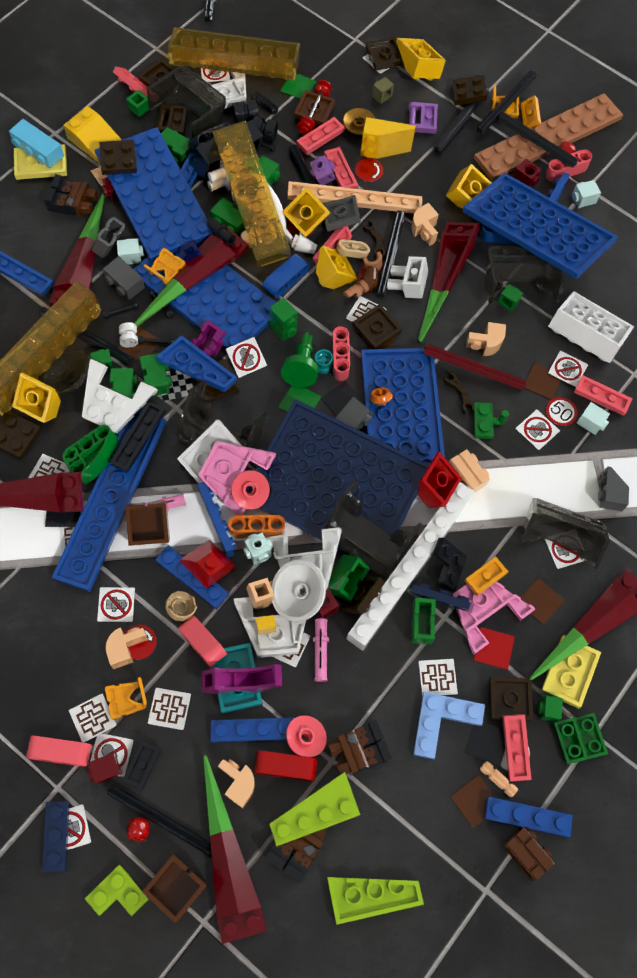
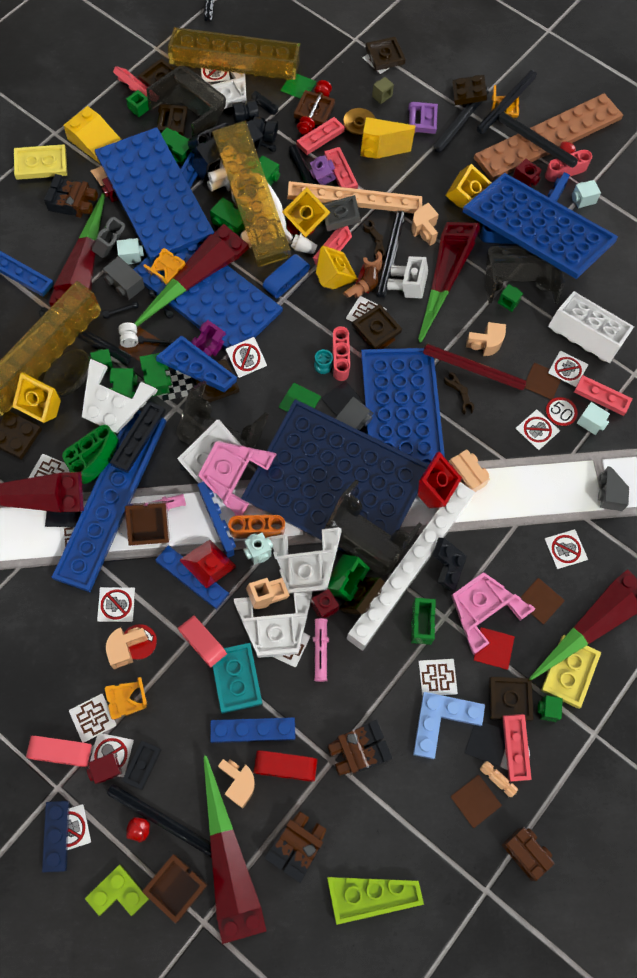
(36, 143): medium azure brick -> none
(118, 157): dark brown plate -> none
(169, 708): white sticker -> none
(180, 606): tan hair -> none
(189, 250): clear blue plate -> none
(221, 231): black pin -> none
(242, 680): magenta arch -> none
(259, 491): coral dish -> none
(266, 624): yellow piece -> none
(283, 319): green brick -> none
(289, 590): white dish -> none
(300, 369): green piece -> none
(311, 730): coral dish -> none
(319, 811): lime wing -> none
(353, 248): tan plate -> none
(369, 169): red sticker -> none
(381, 396): orange hat -> none
(420, 59): yellow slope -> none
(443, 597): dark blue plate -> none
(484, 420): green plate -> none
(486, 576): light orange plate -> none
(528, 817): blue plate -> none
(531, 112): light orange plate -> none
(566, 528): clear smoke windscreen -> none
(581, 738): green slope -> none

